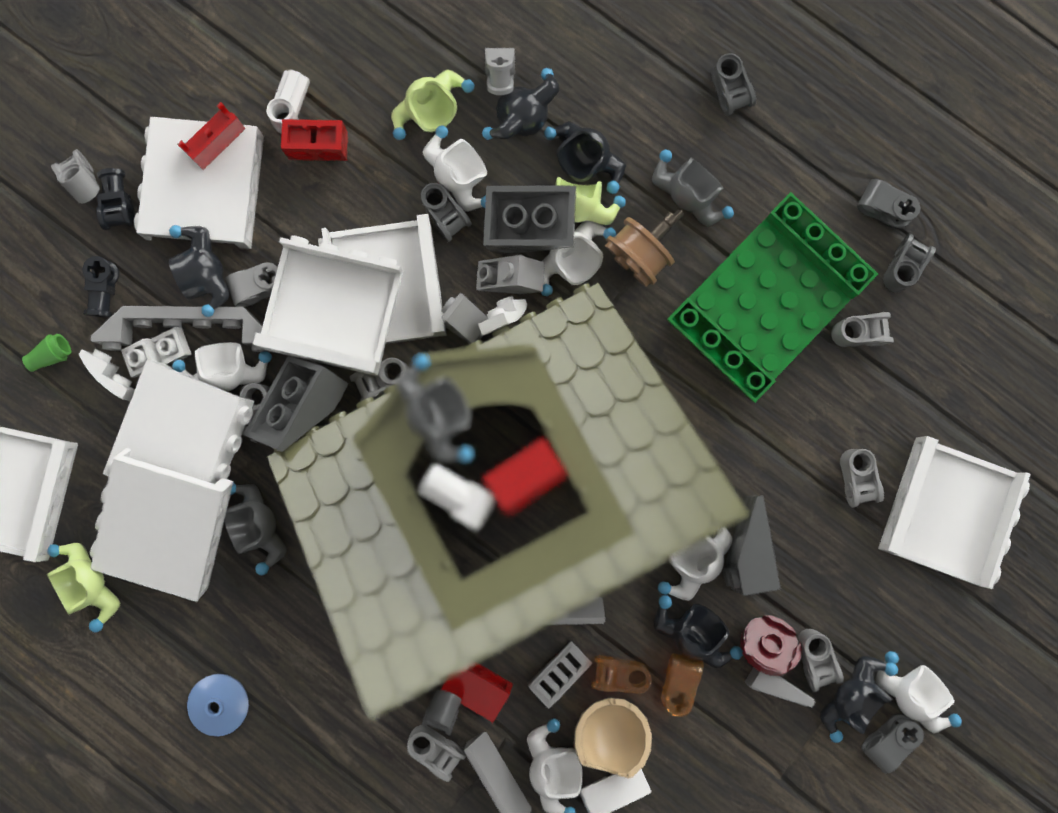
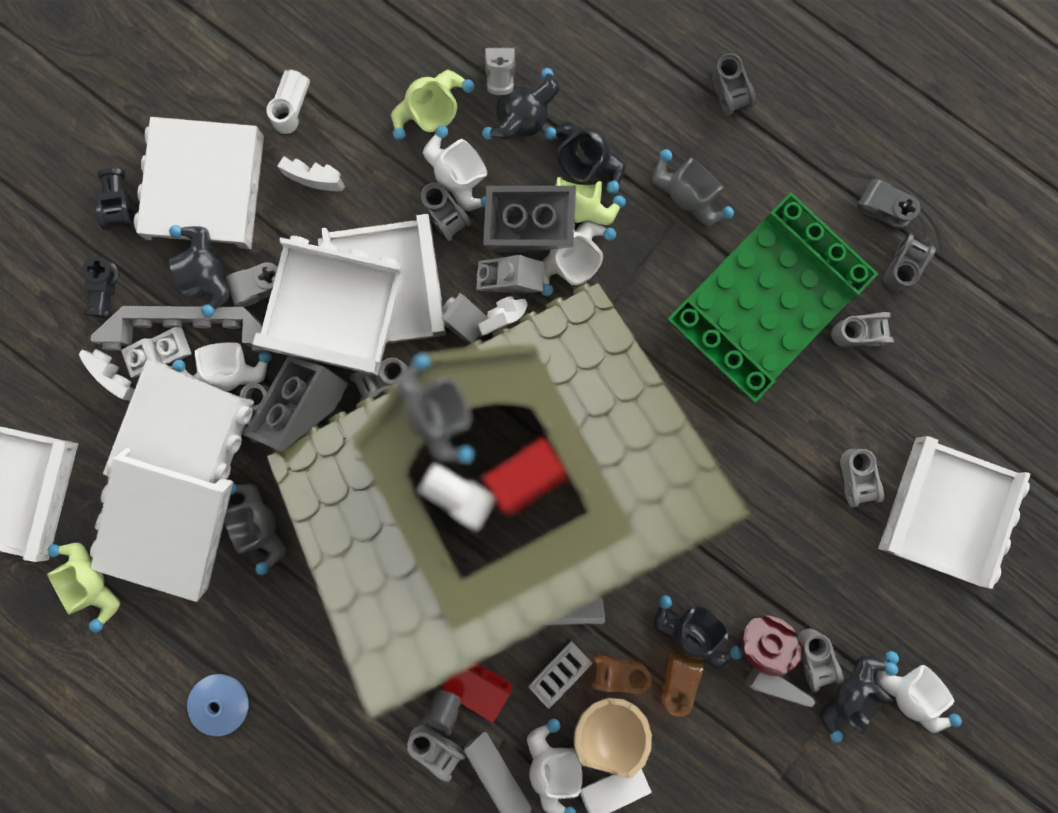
(48, 352): bright green cone -> none
(77, 177): light grey piece -> none
(213, 137): red hinge -> none
(314, 140): red brick -> none
(318, 177): none -> white slope
(641, 250): medium nougat wheel -> none
(698, 565): white piece -> none
(751, 555): dark grey slope -> none
(890, 745): dark grey piece -> none

